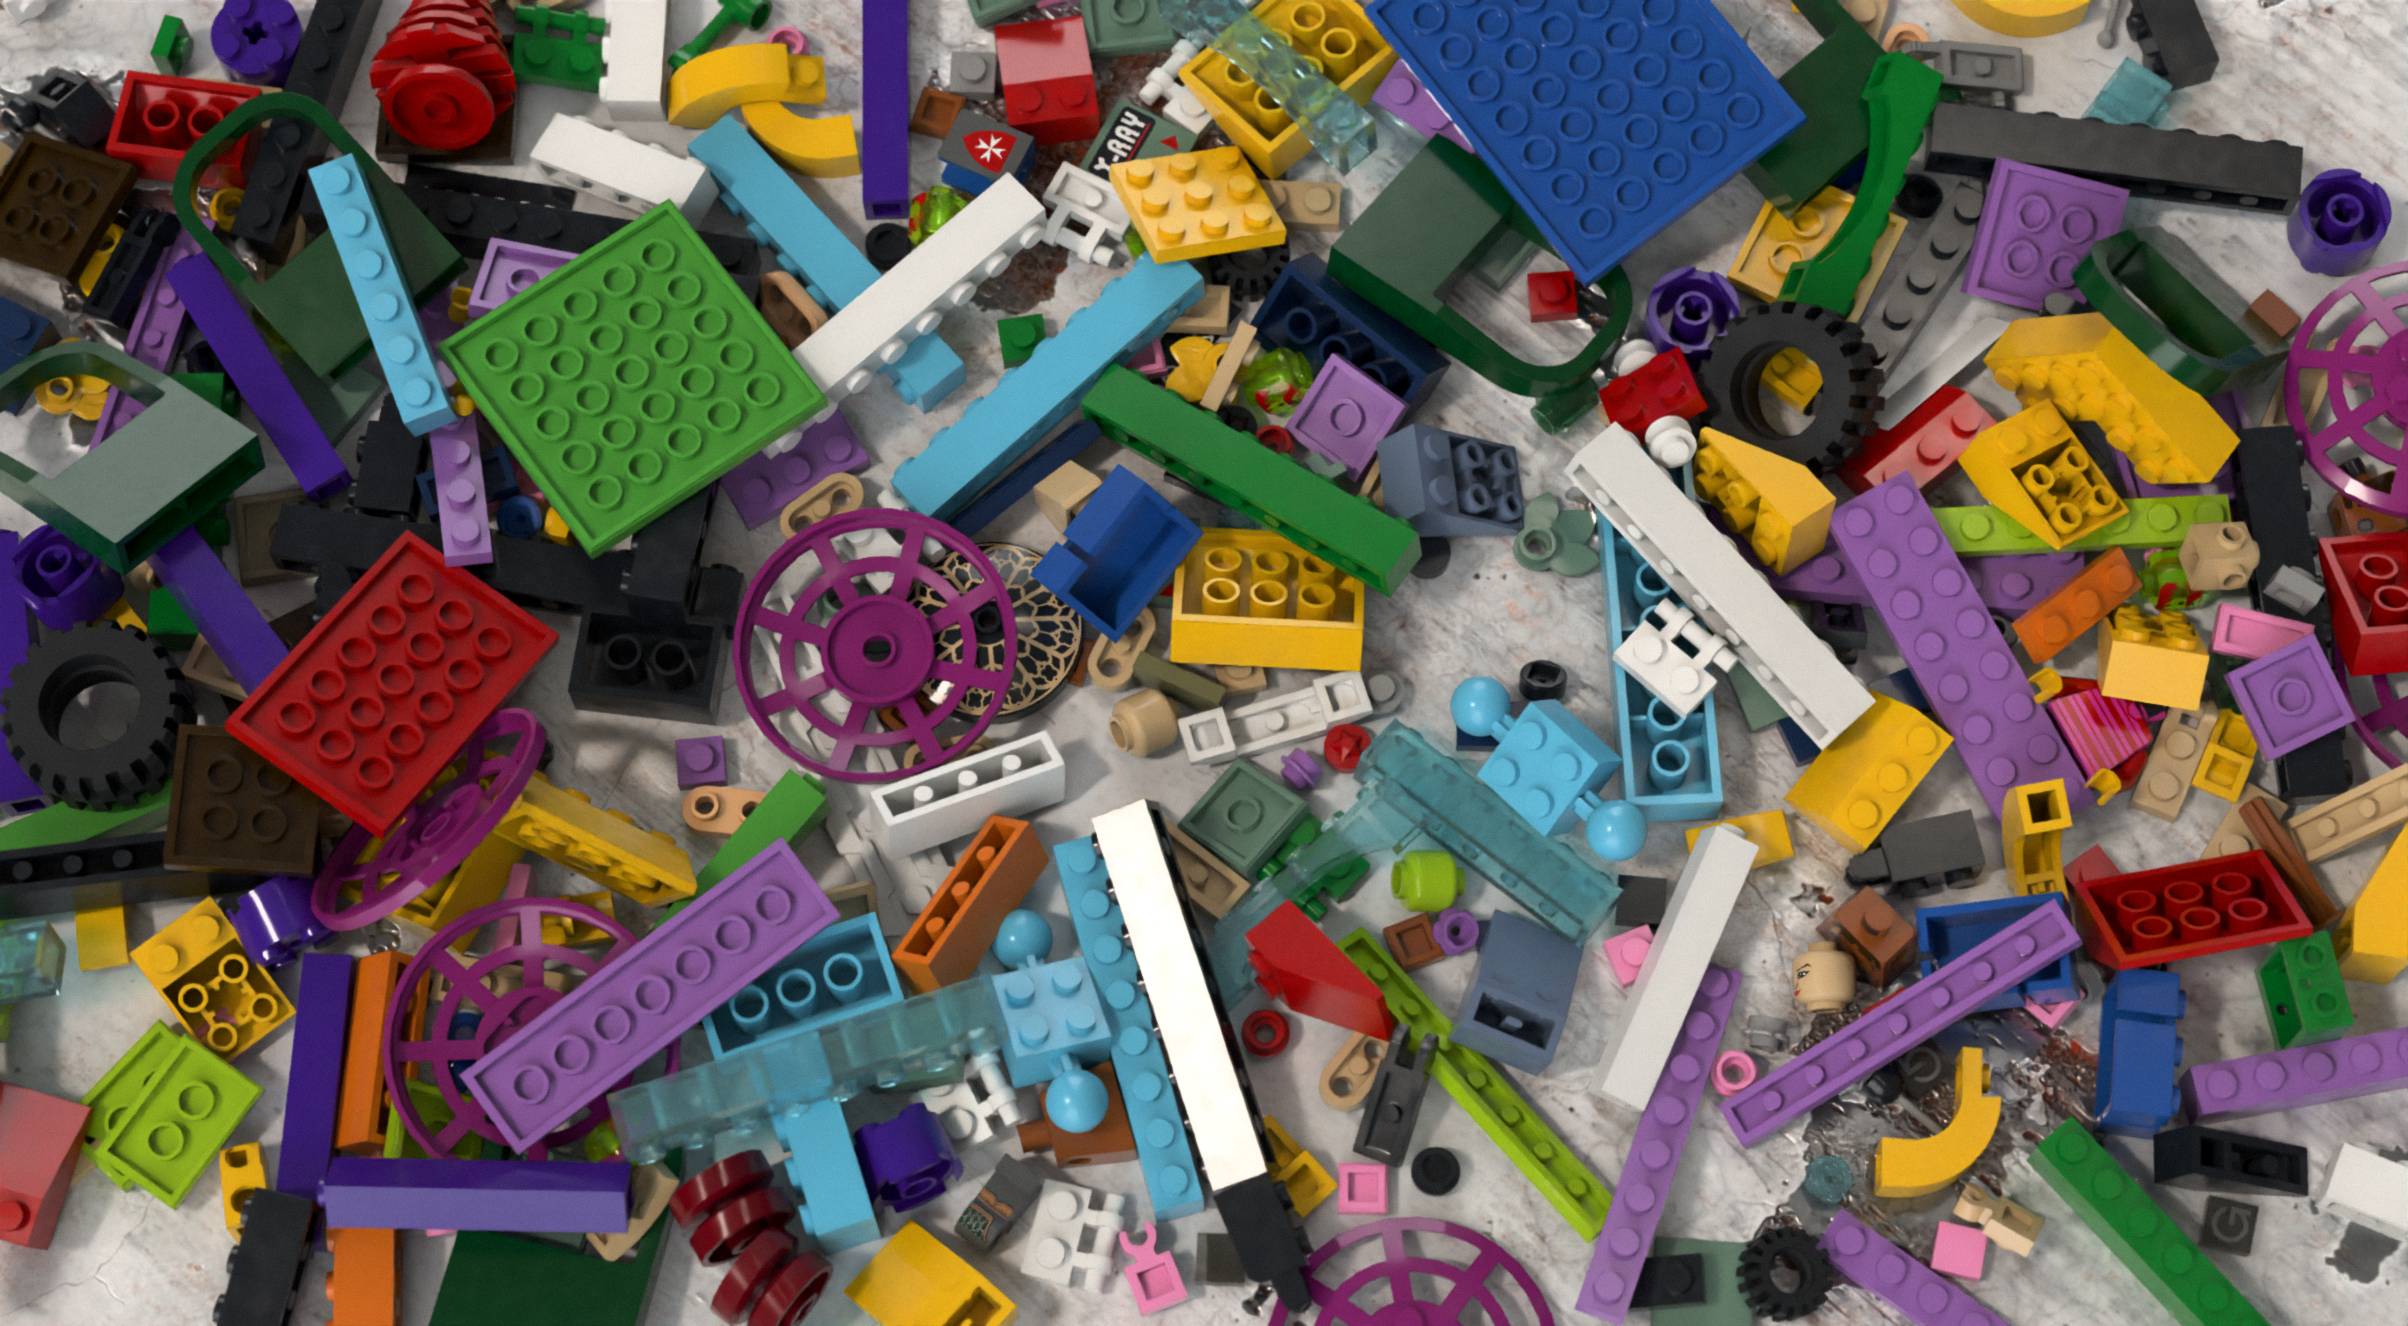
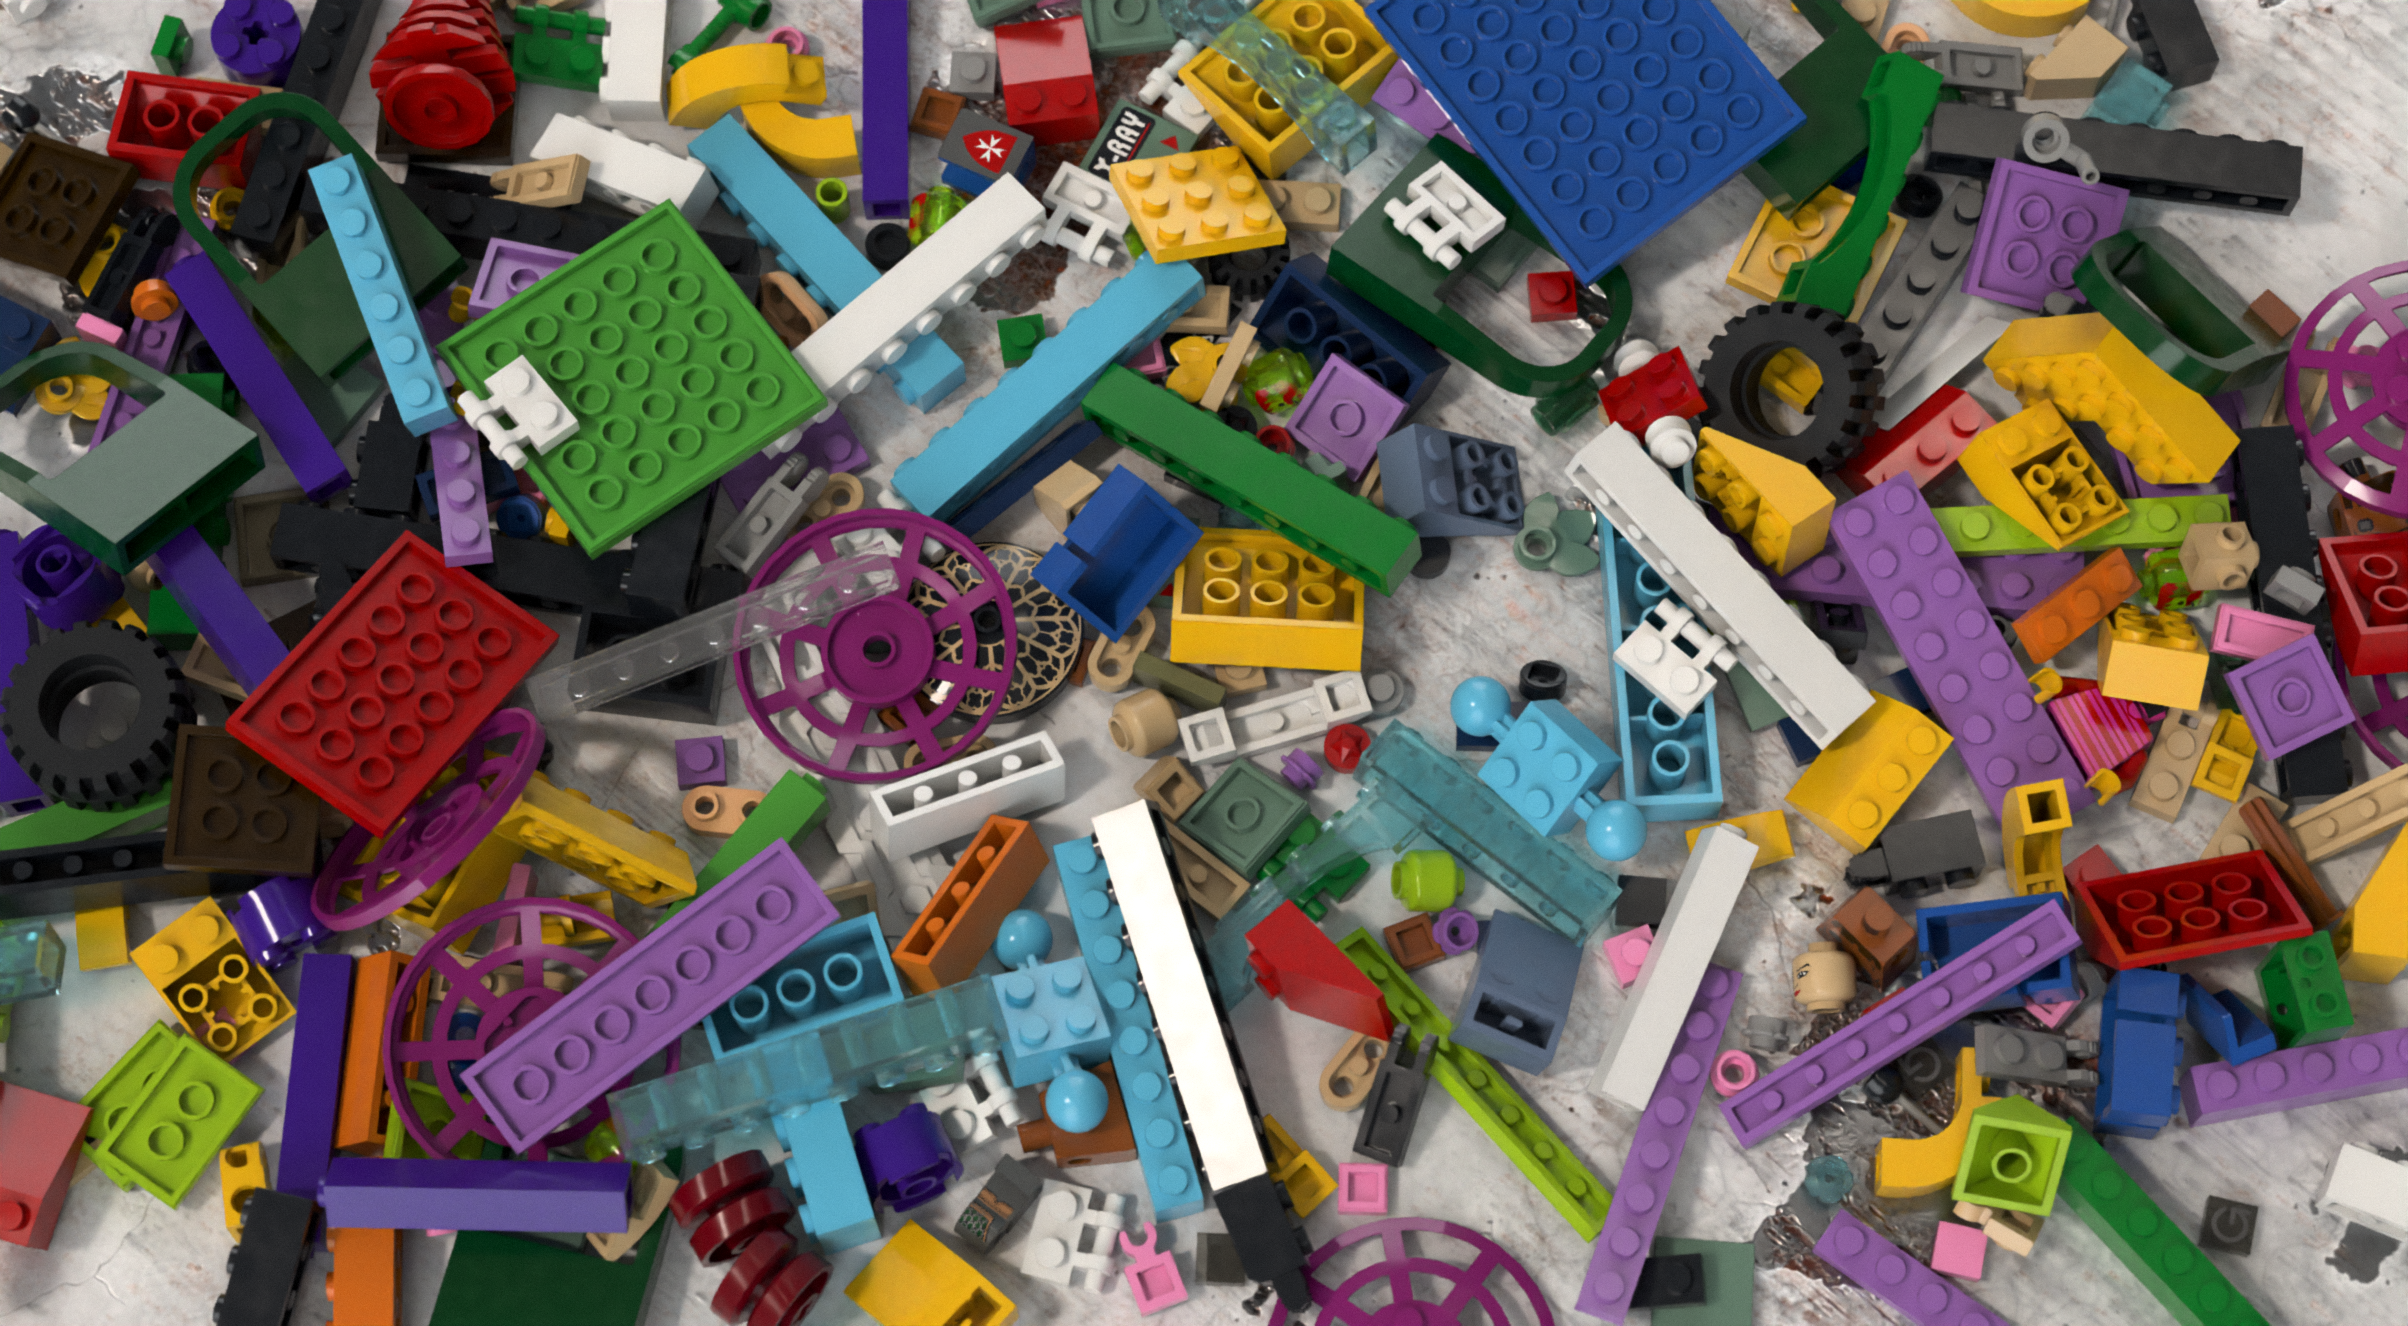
(75, 109): black slope -> none
(100, 331): none -> bright pink tile
(154, 300): none -> orange plate
(529, 403): none -> white plate
(544, 182): none -> tan hinge
(712, 633): none -> clear tile
(771, 515): none -> light grey hinge
(832, 189): none -> lime hinge
(1170, 786): none -> tan slope
(1265, 1019): red plate -> none
(1435, 1171): black plate -> none
(1454, 206): none -> white plate
(1689, 311): dark purple brick -> none
(1809, 1265): black tyre -> none
(2012, 1157): none -> lime slope
(2032, 1057): none -> light grey hinge
(2057, 146): none -> light grey plate
(2077, 65): none -> tan slope
(2226, 1023): none -> blue panel
(2229, 1163): black slope -> none
(2338, 222): dark purple brick -> none

